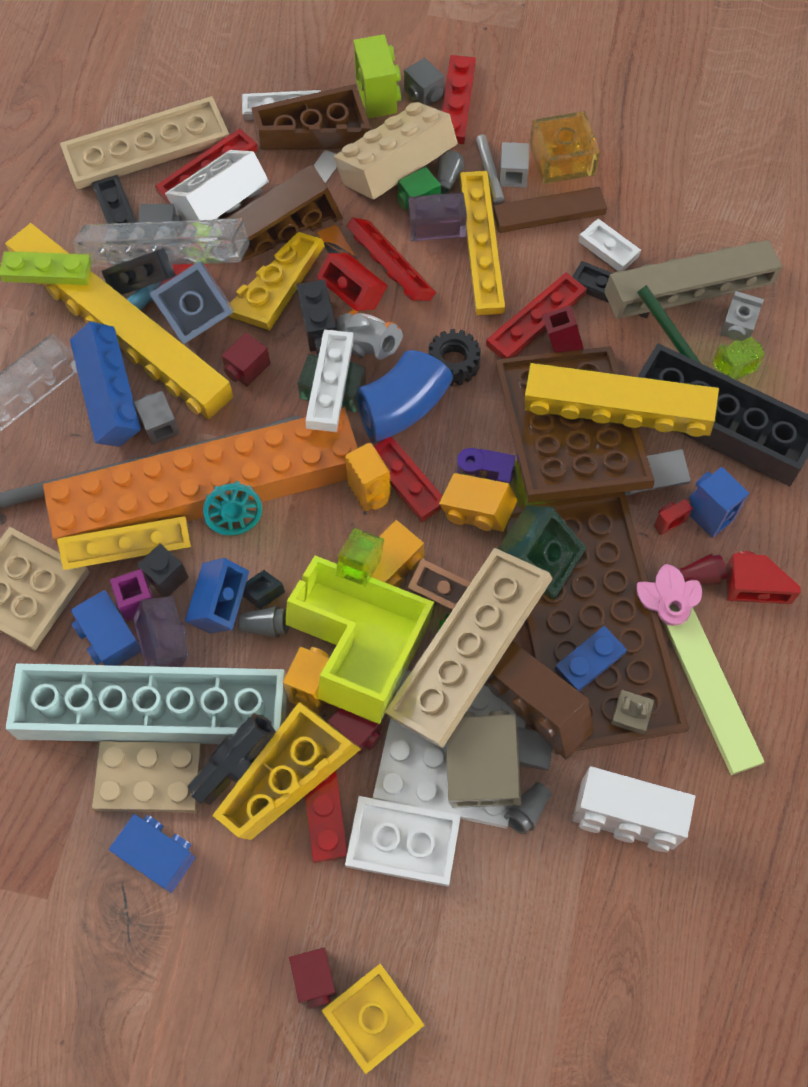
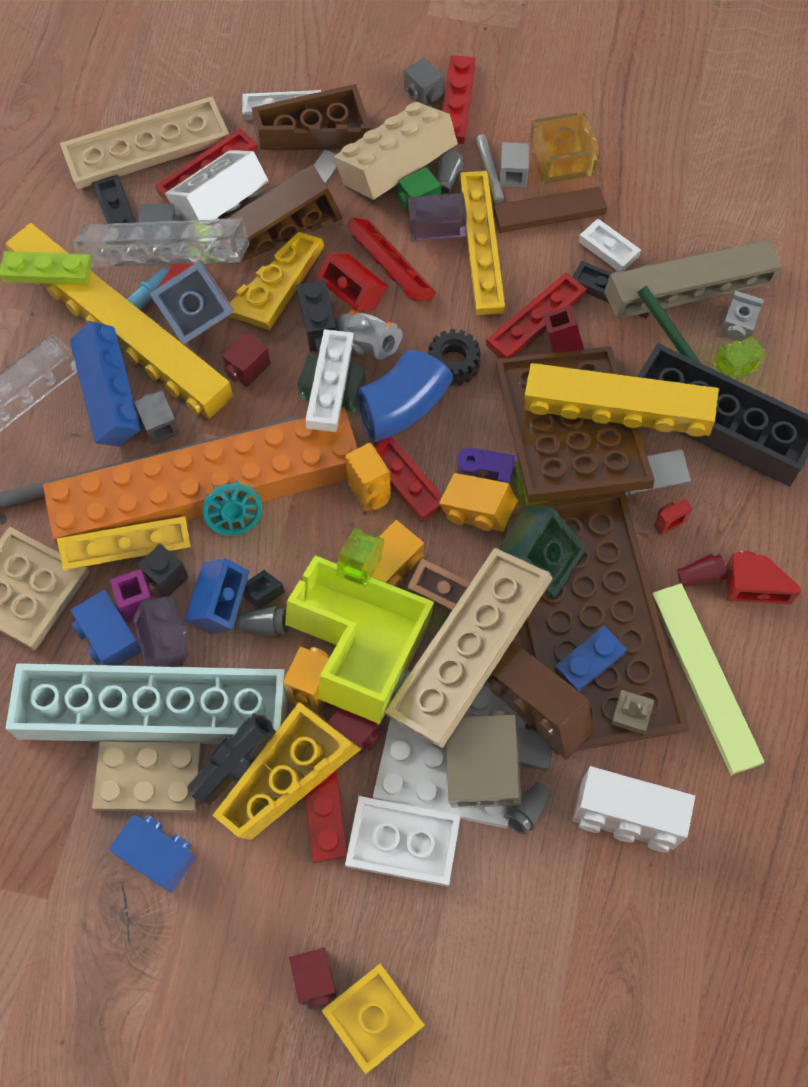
(139, 272): black tile -> none
(335, 241): orange sticker -> none
(376, 75): lime brick -> none
(670, 590): bright pink plate -> none
(716, 501): blue brick -> none

